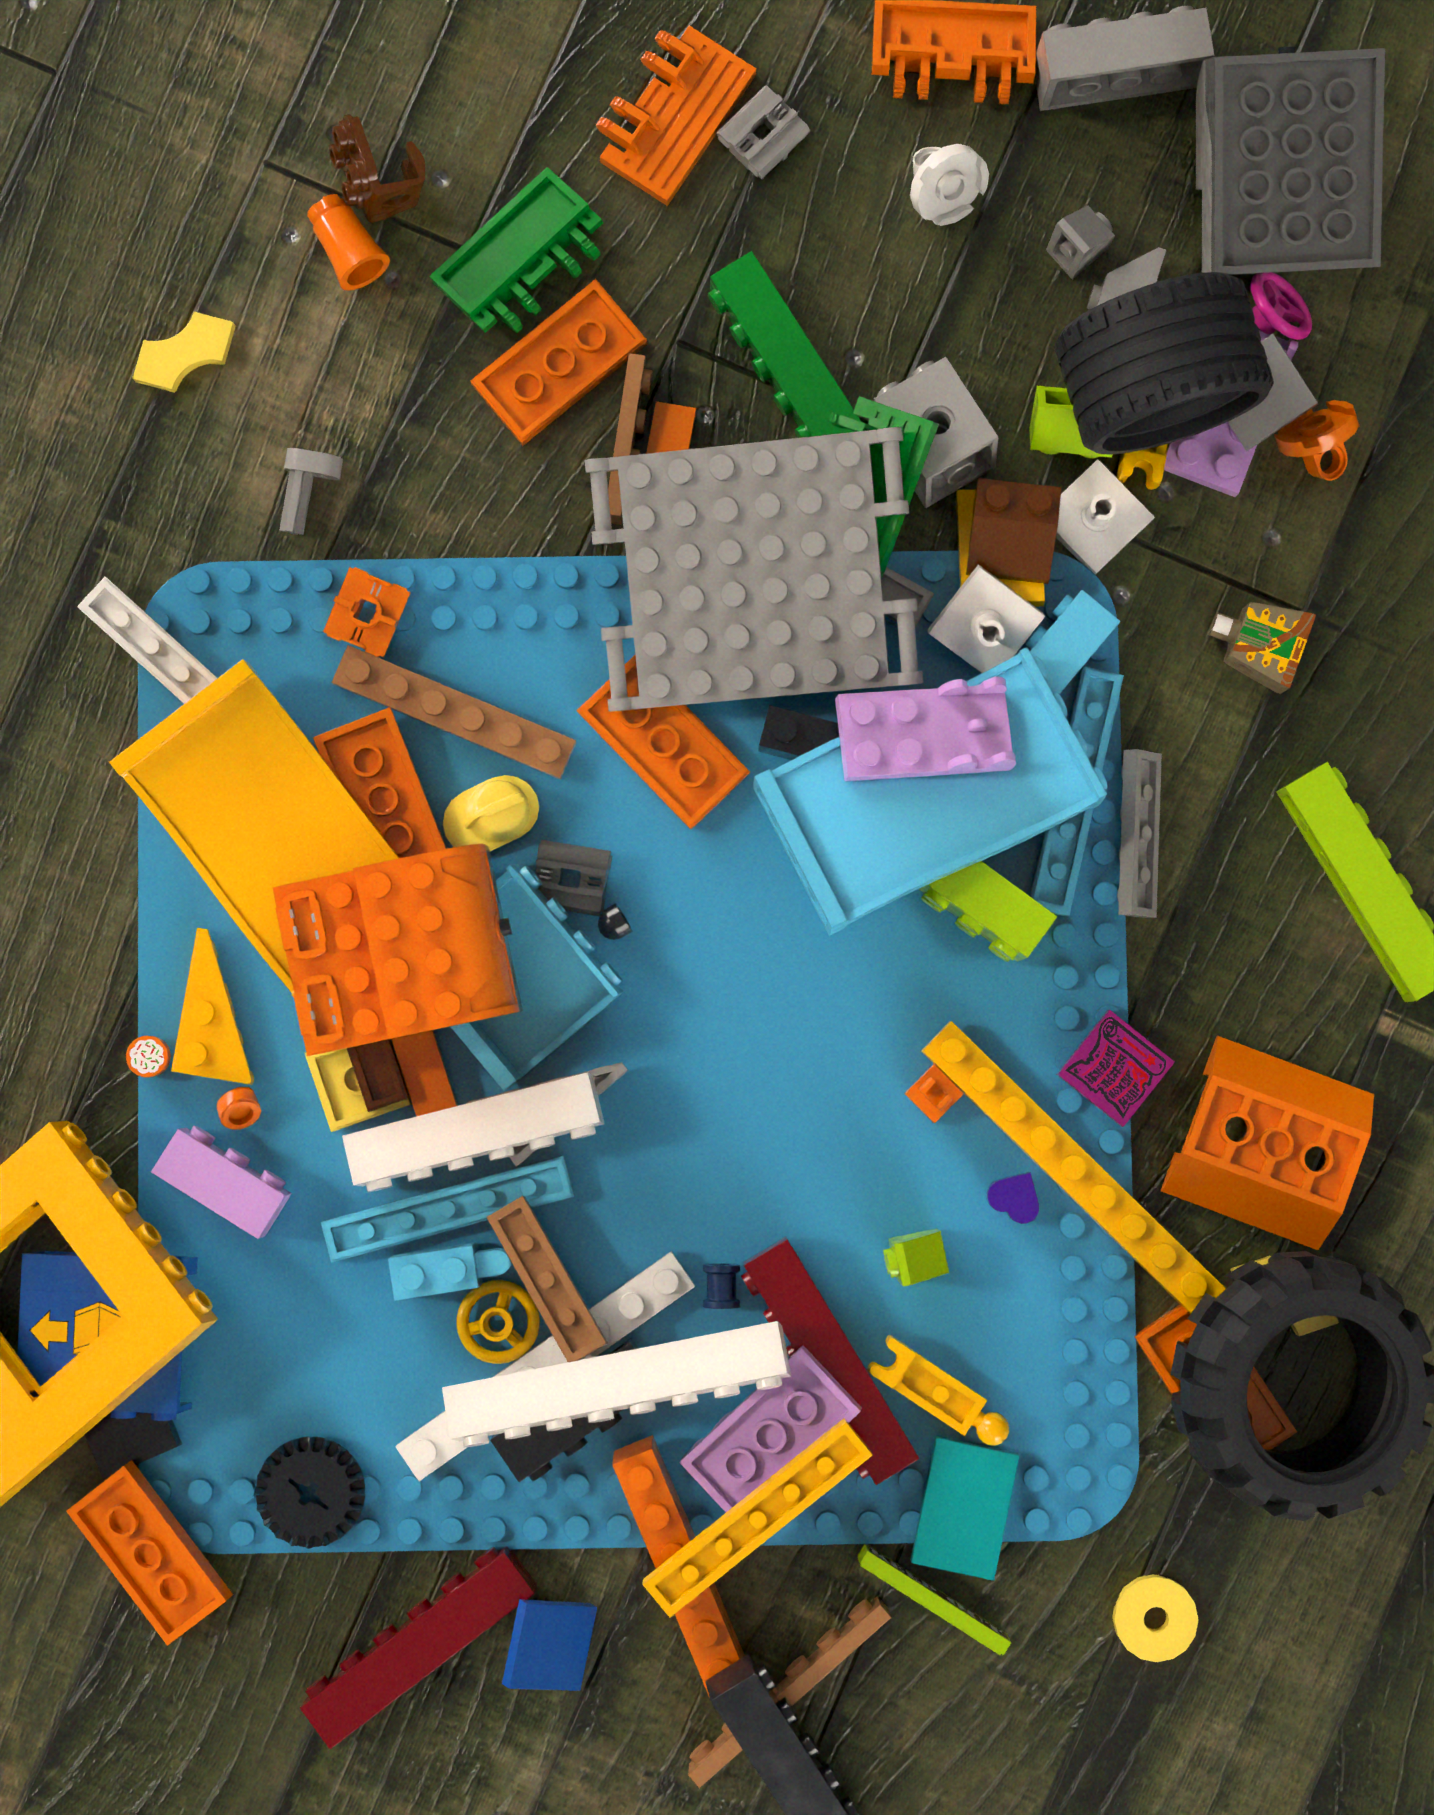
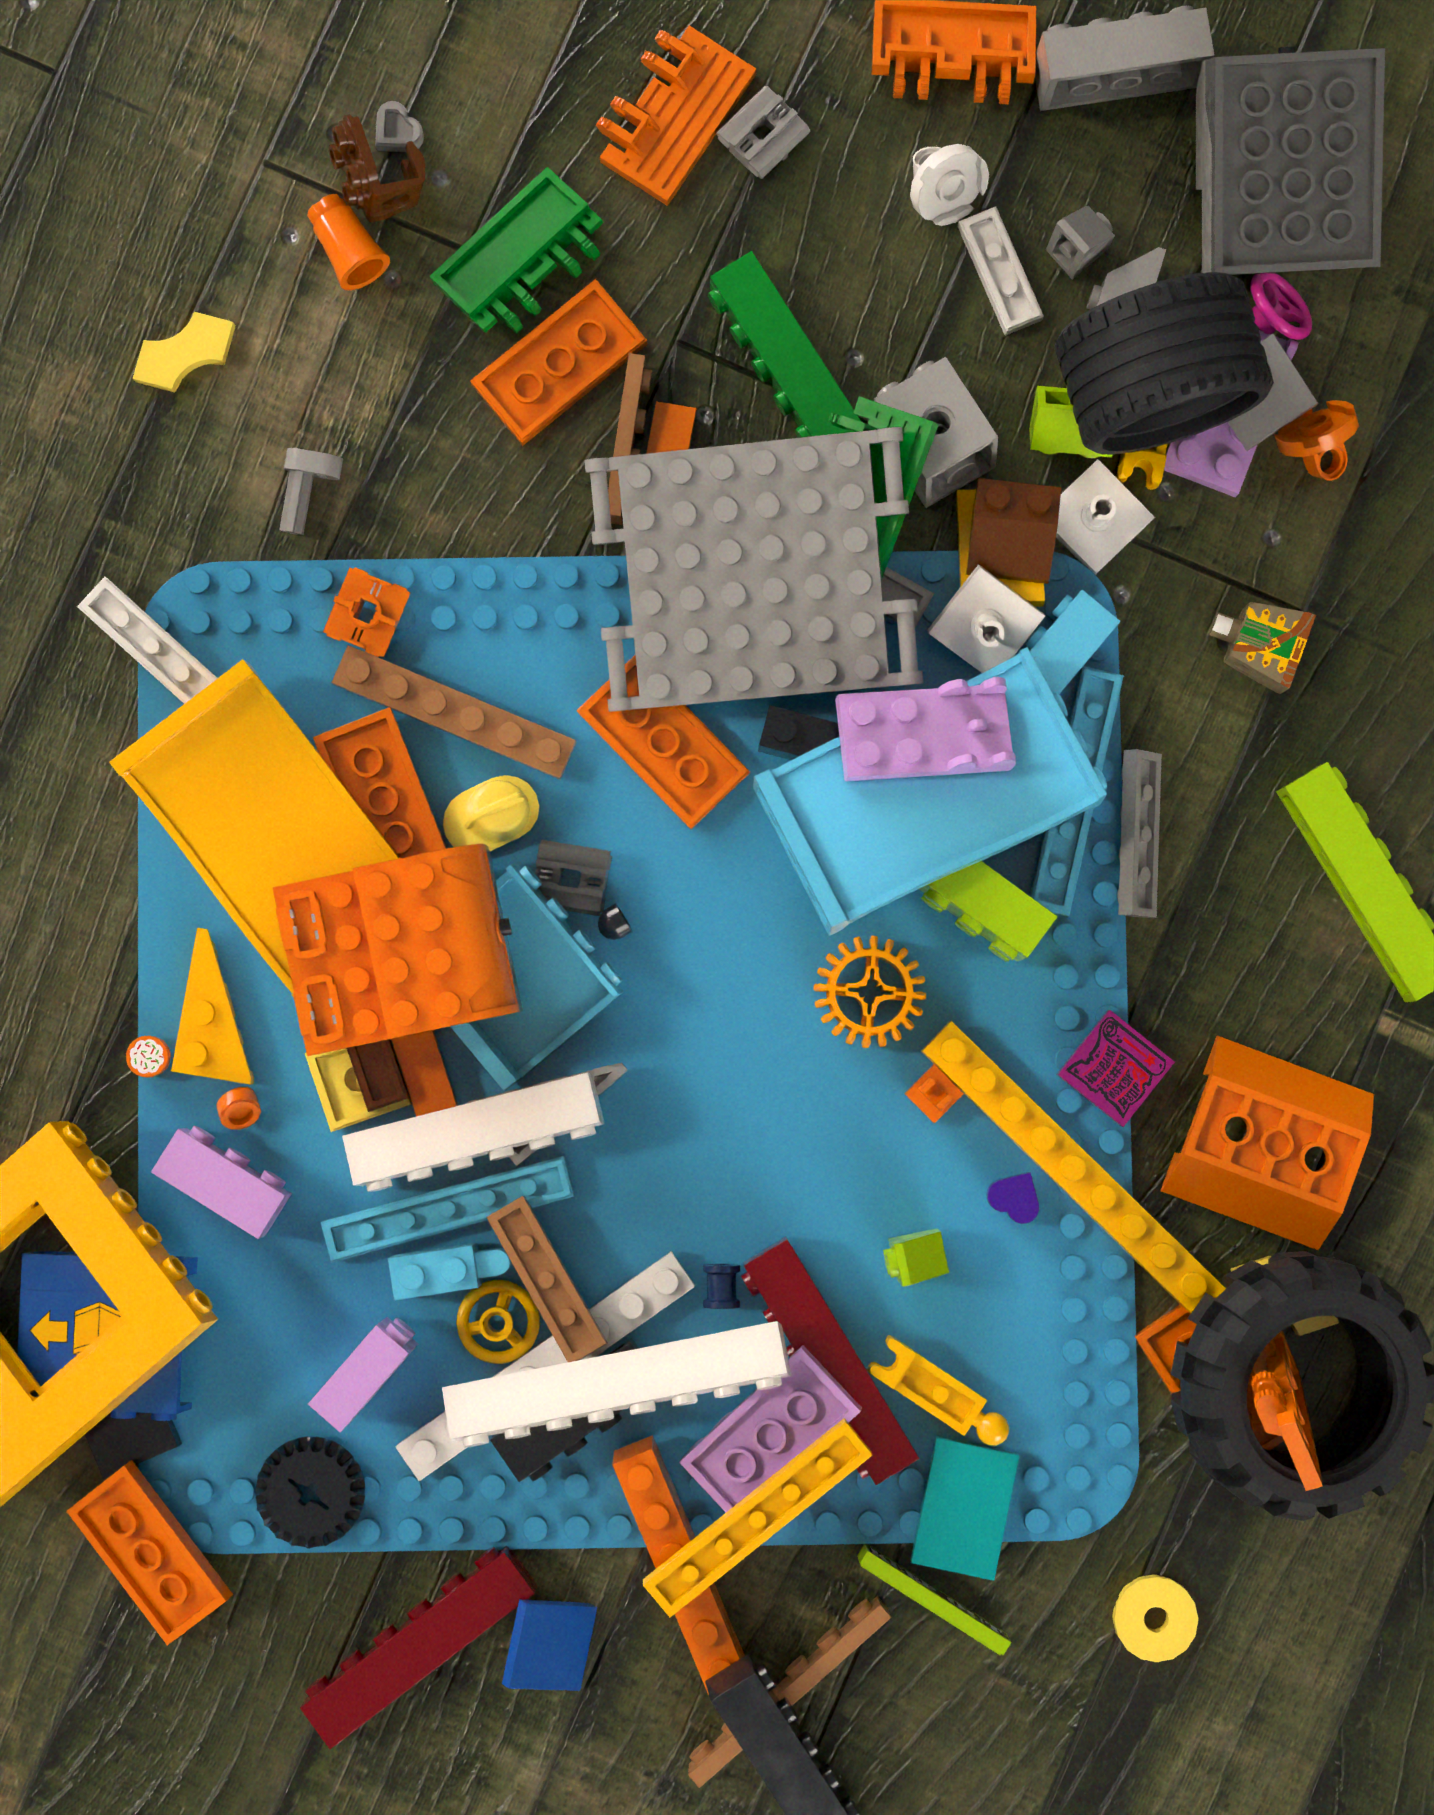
(364, 1372): none -> lavender brick
(396, 128): none -> light grey tile
(903, 994): none -> light orange gear
(1000, 271): none -> white tile
(1284, 1408): none -> orange hinge

